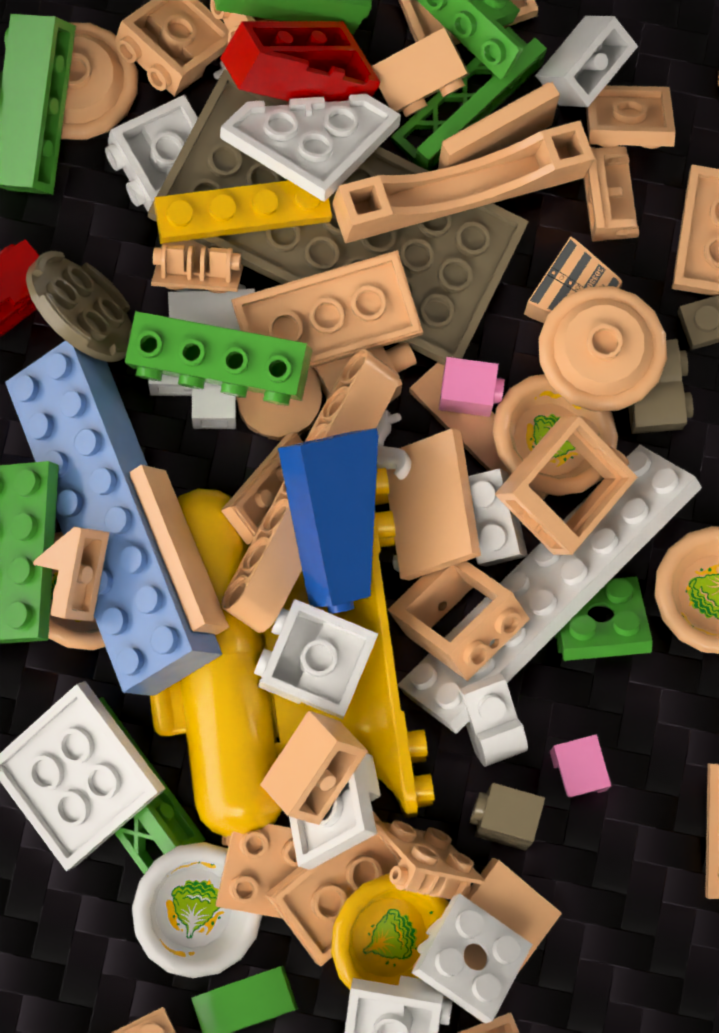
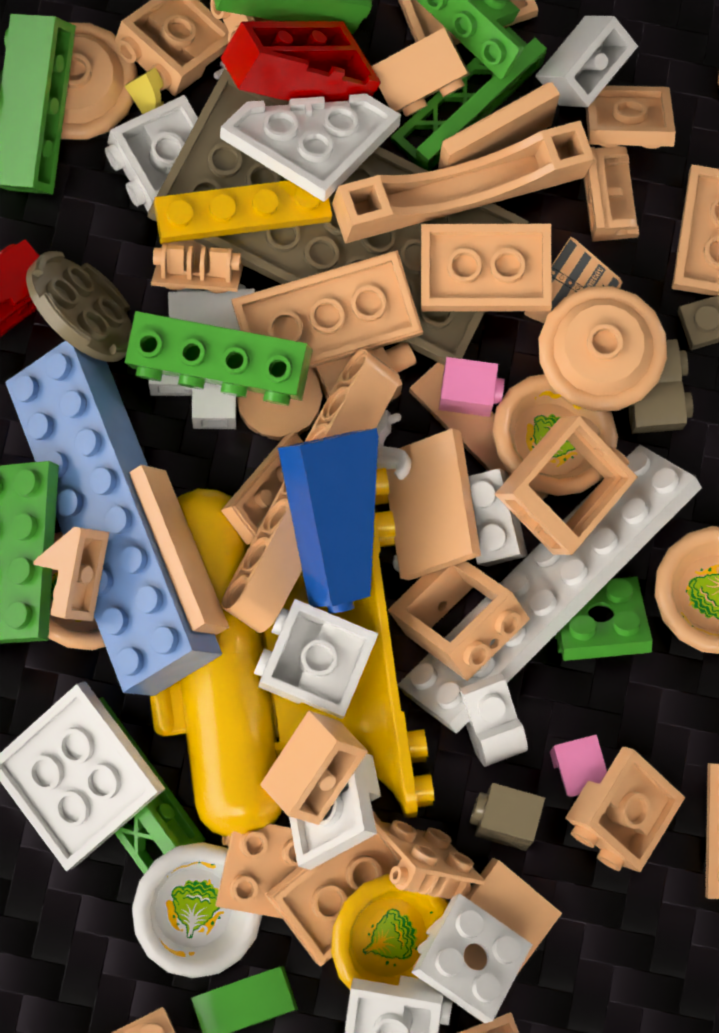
(146, 90): none -> light yellow tile
(486, 267): none -> light nougat plate
(625, 812): none -> light nougat plate

